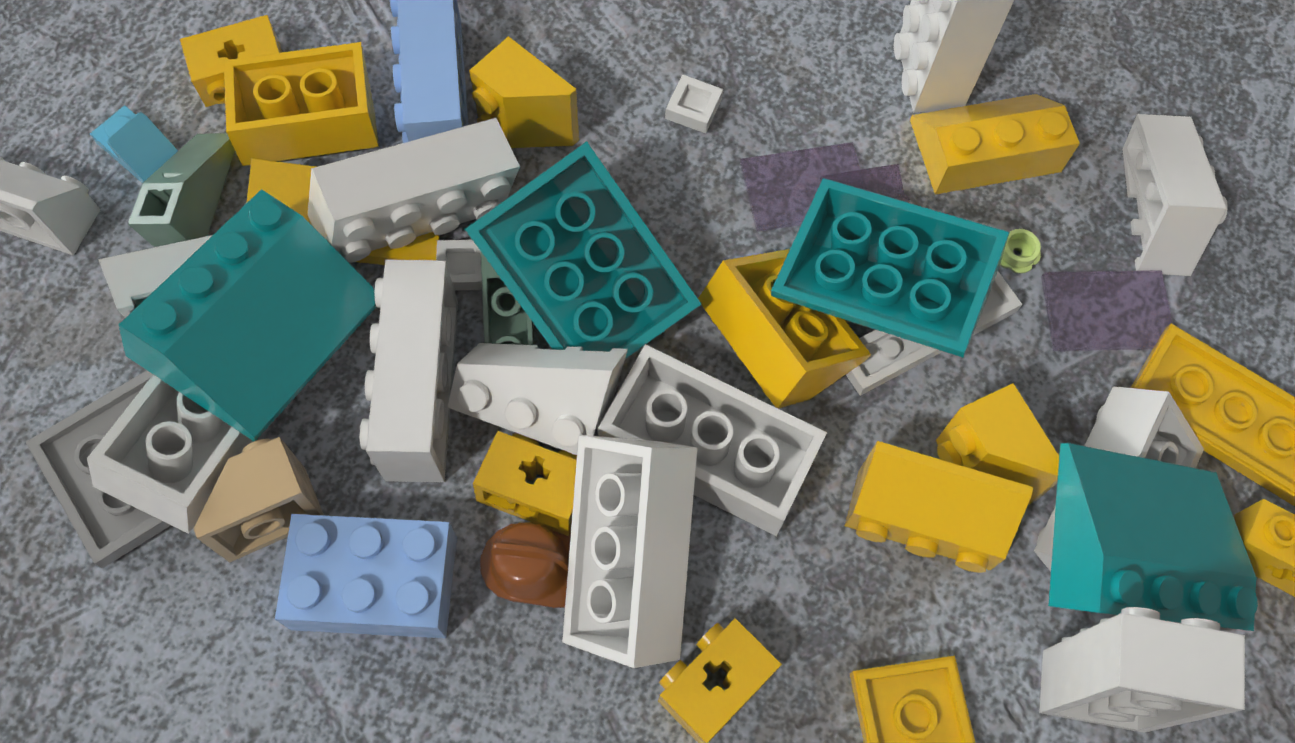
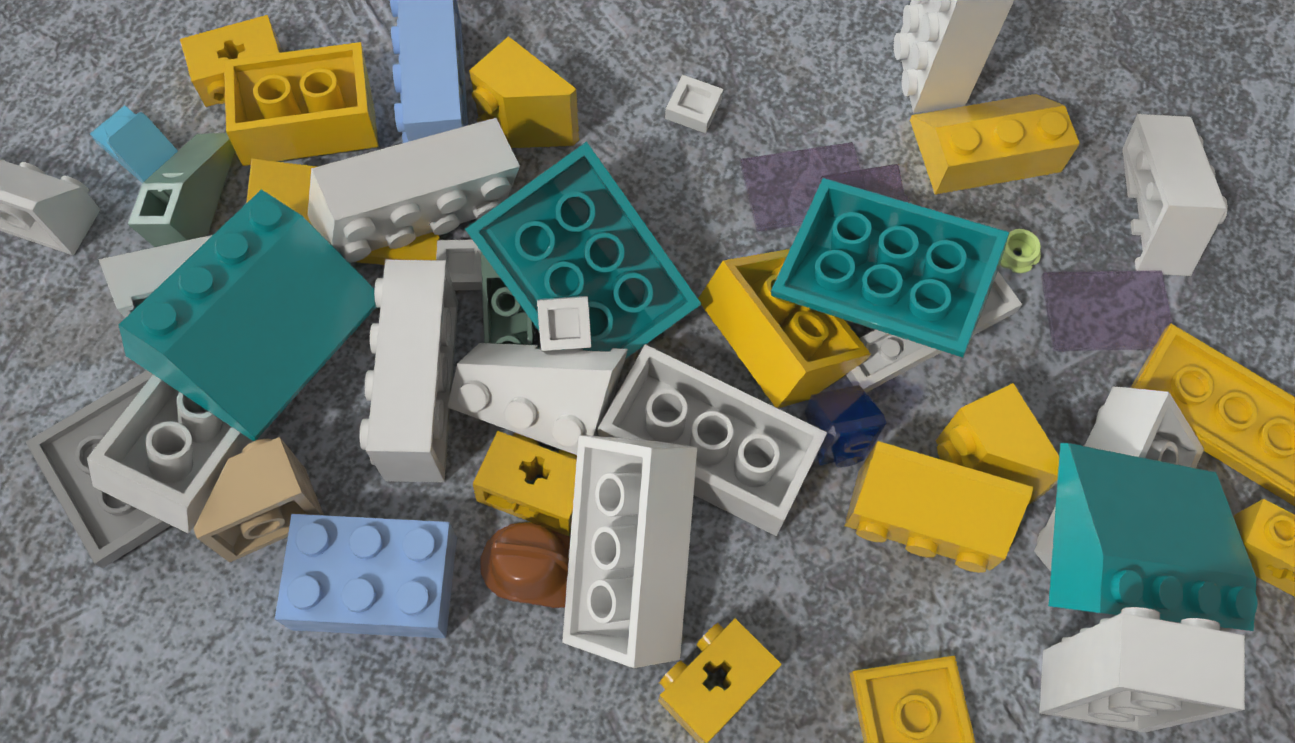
(564, 323): none -> white plate
(850, 423): none -> clear blue slope

